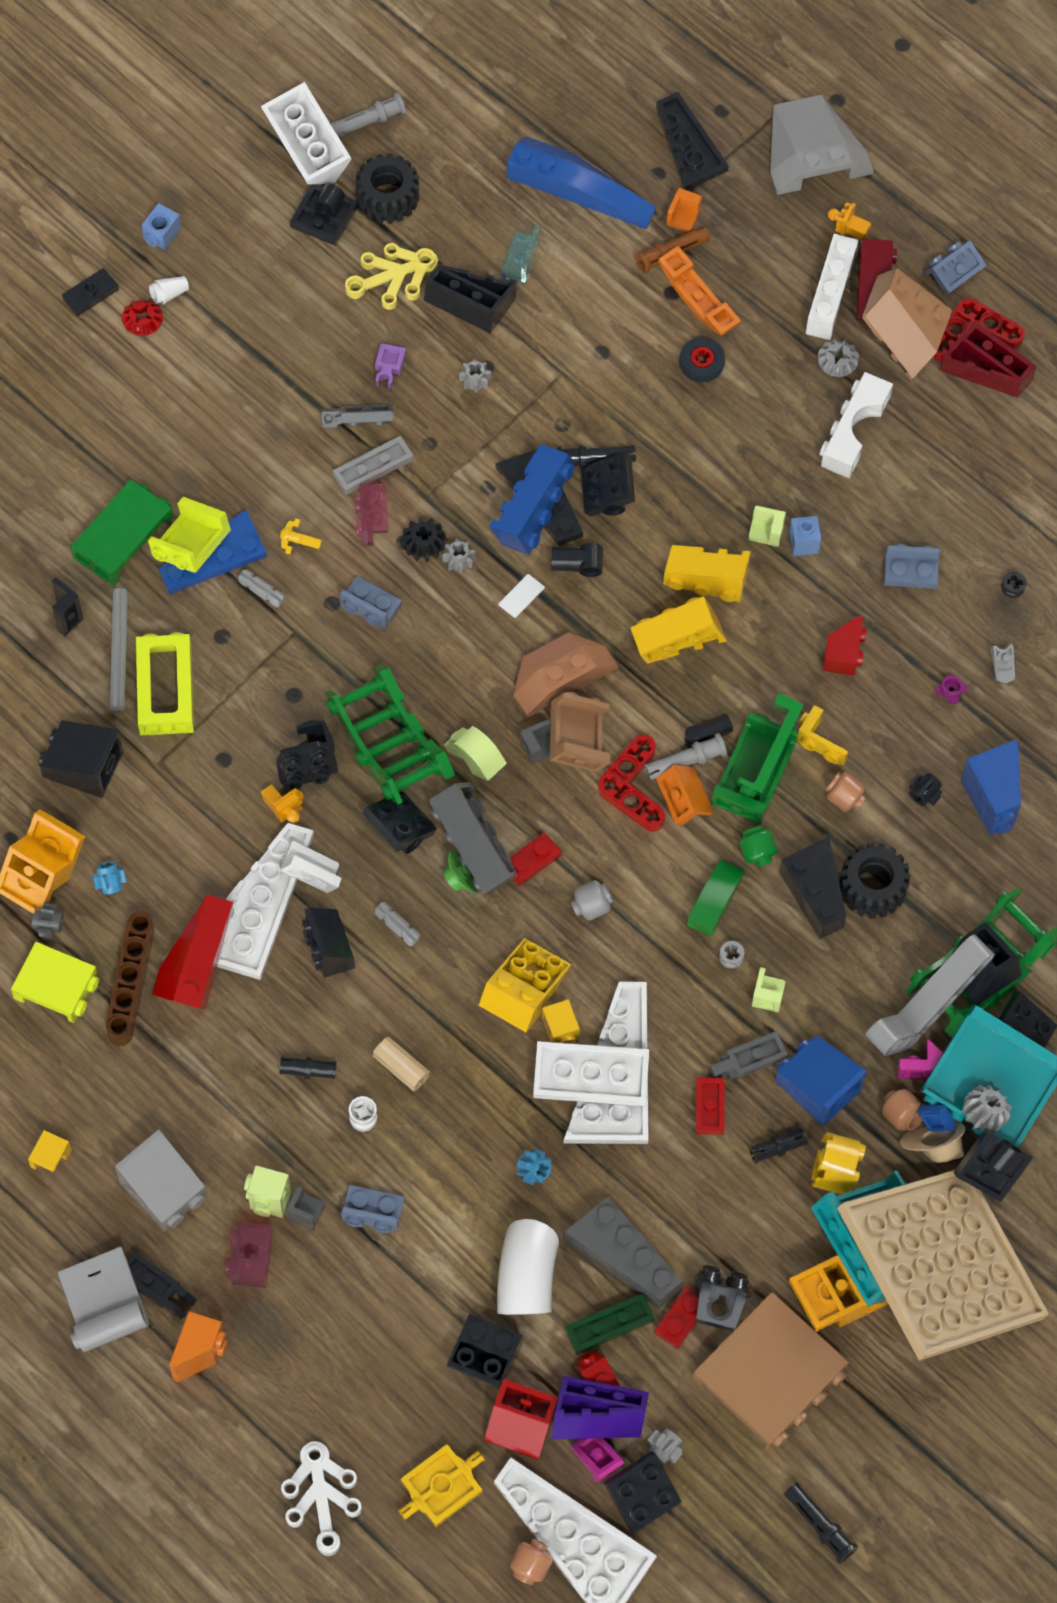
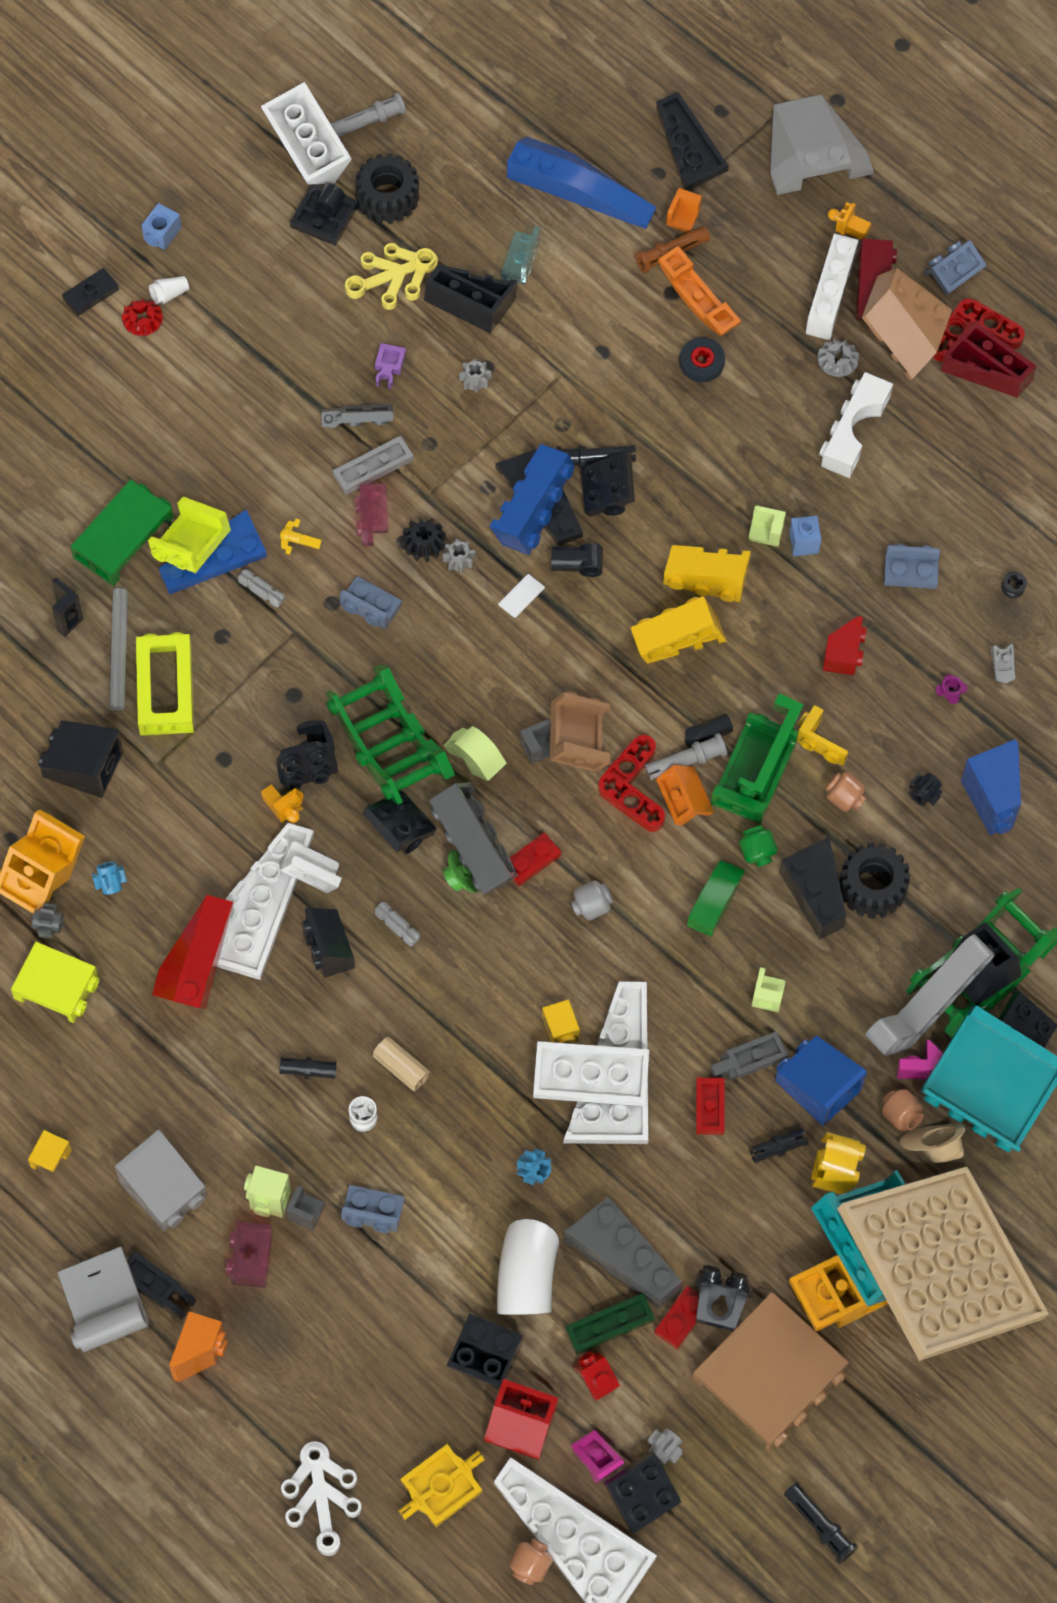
(132, 990): reddish brown beam -> none
(524, 984): yellow slope -> none
(560, 668): nougat wedge -> none
(598, 1410): dark purple wedge -> none
(731, 945): light grey bush -> none
(937, 1118): blue tile -> none
(986, 1108): light grey gear -> none
(993, 1164): black plate -> none

